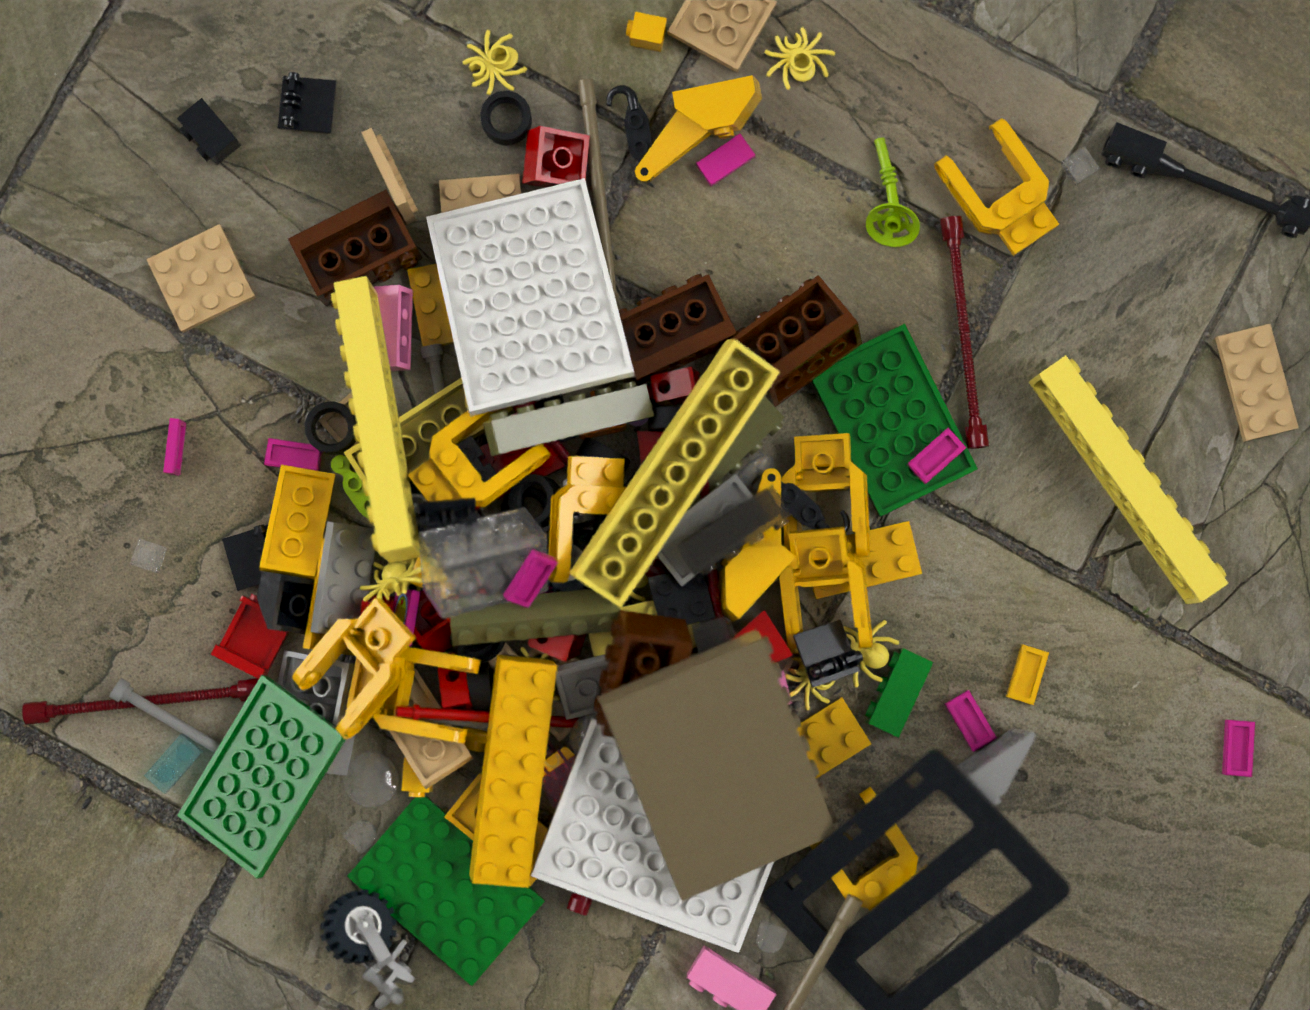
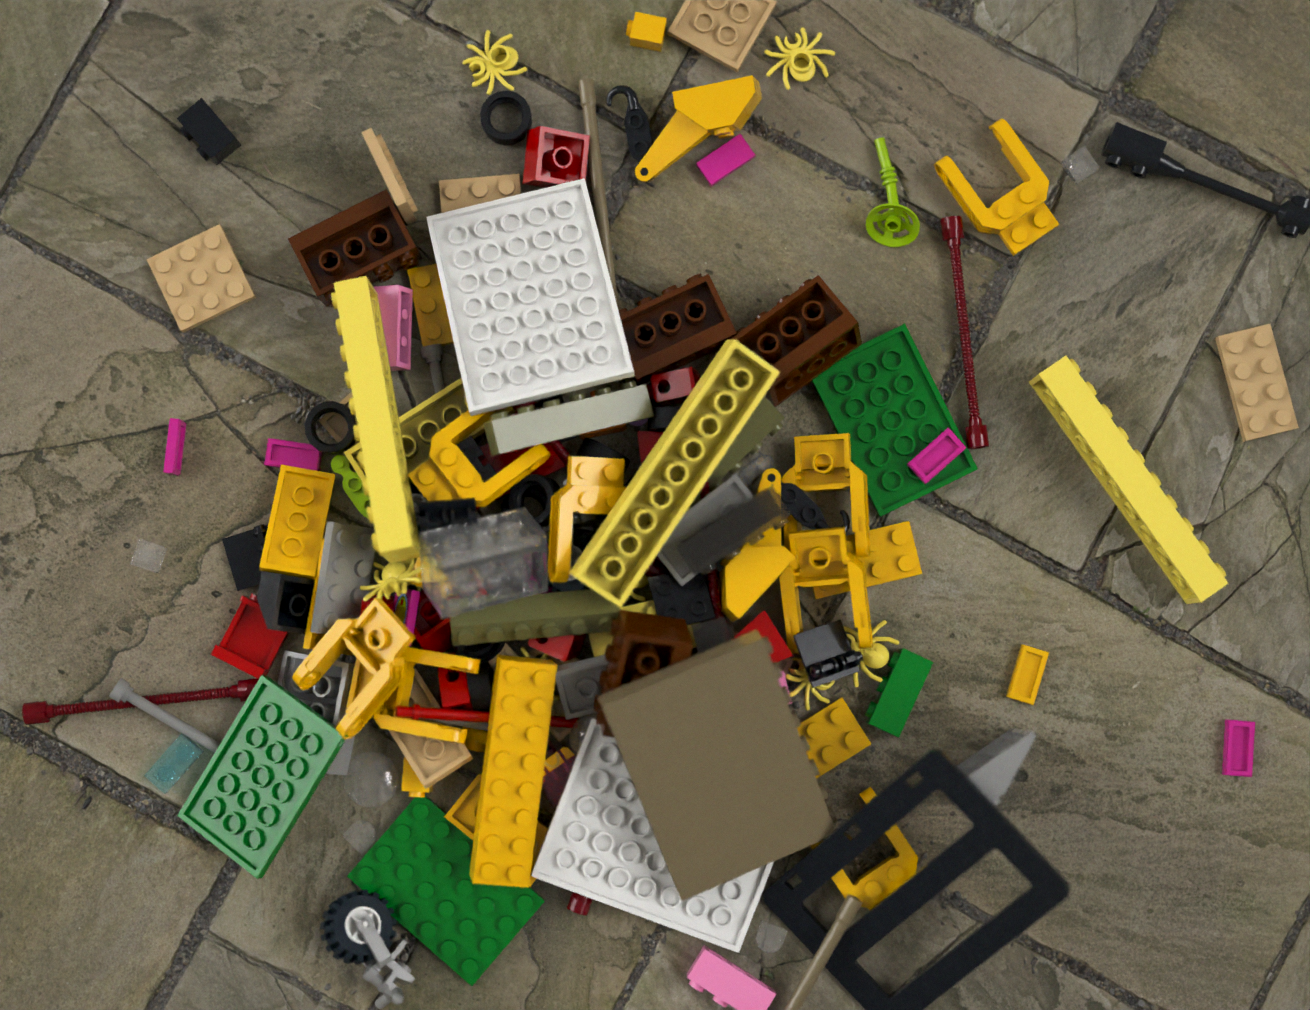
(306, 104): black hinge -> none
(530, 578): dark pink tile -> none
(970, 720): dark pink tile -> none

